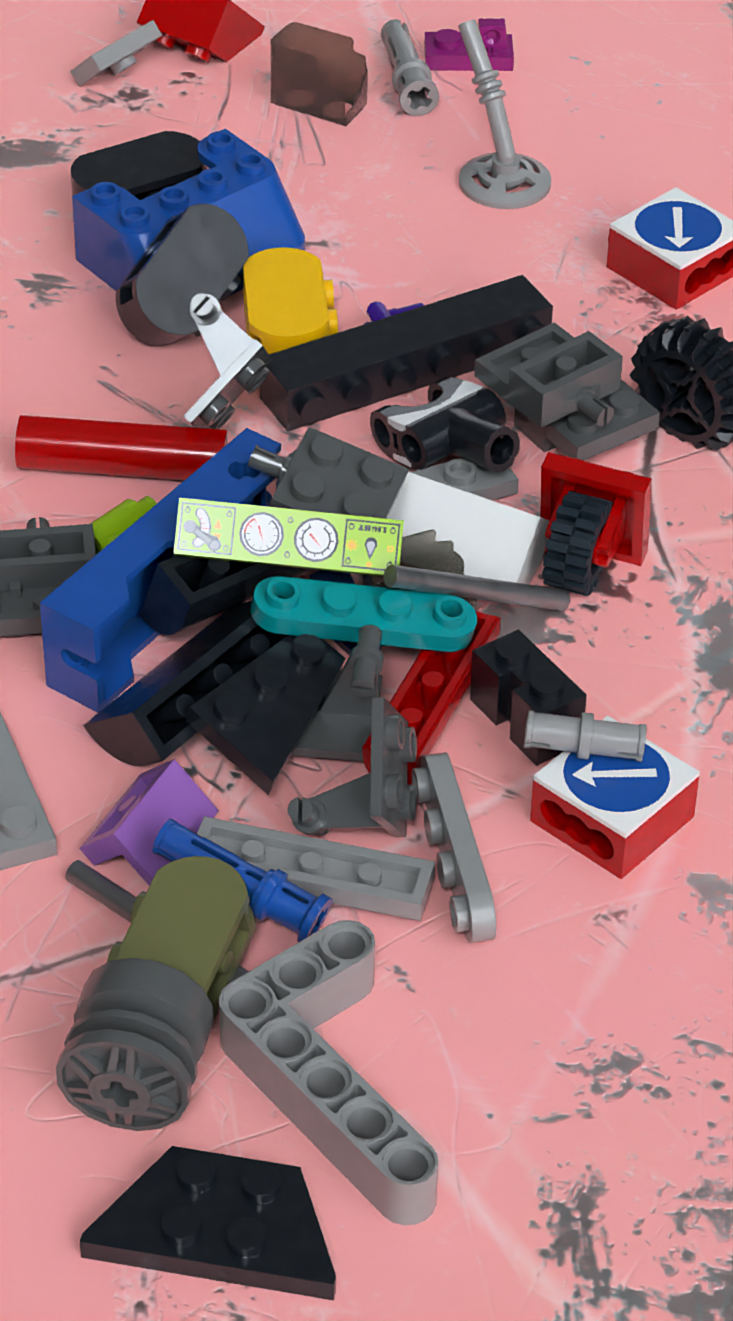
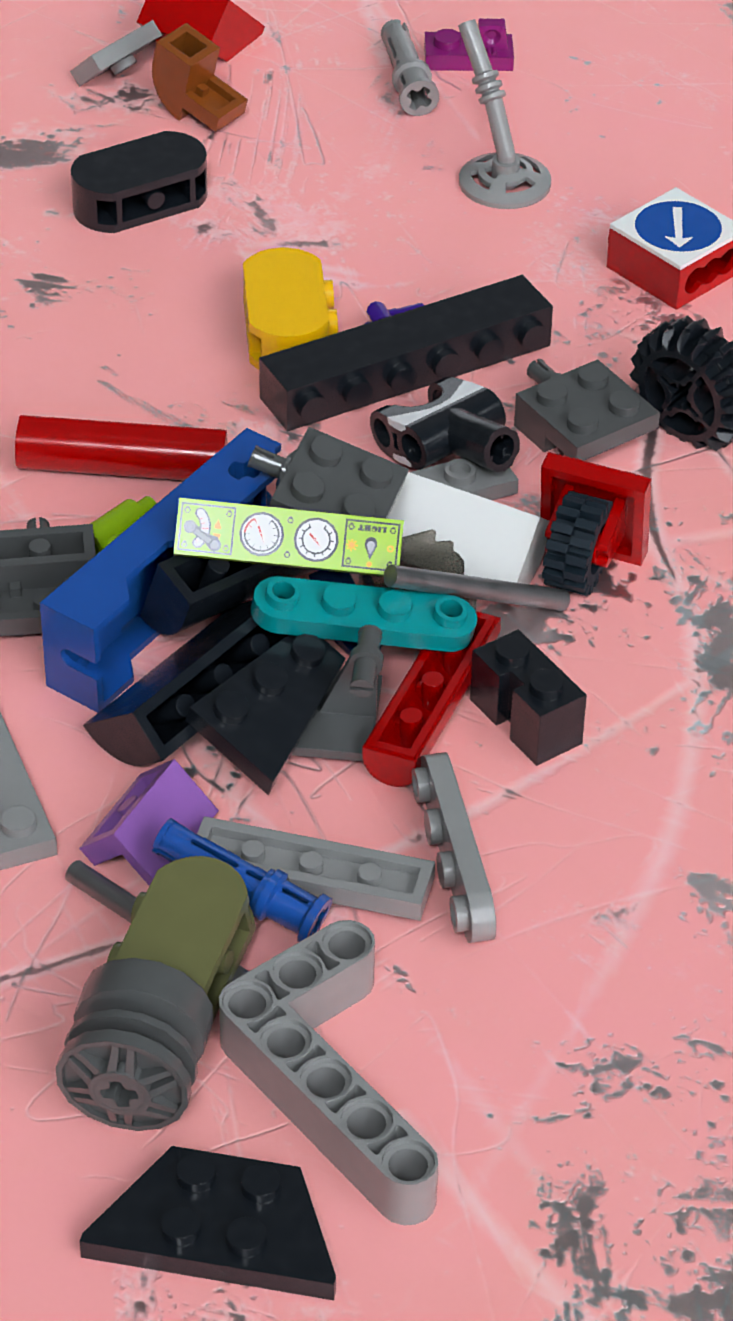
(117, 227): blue windscreen -> none
(186, 79): none -> dark orange brick
(187, 257): black brick -> none
(237, 358): plate -> none
(317, 73): clear smoke piece -> none
(376, 798): dark grey plate -> none
(554, 375): dark grey plate -> none
(585, 735): light grey pin -> none
(613, 805): piece -> none

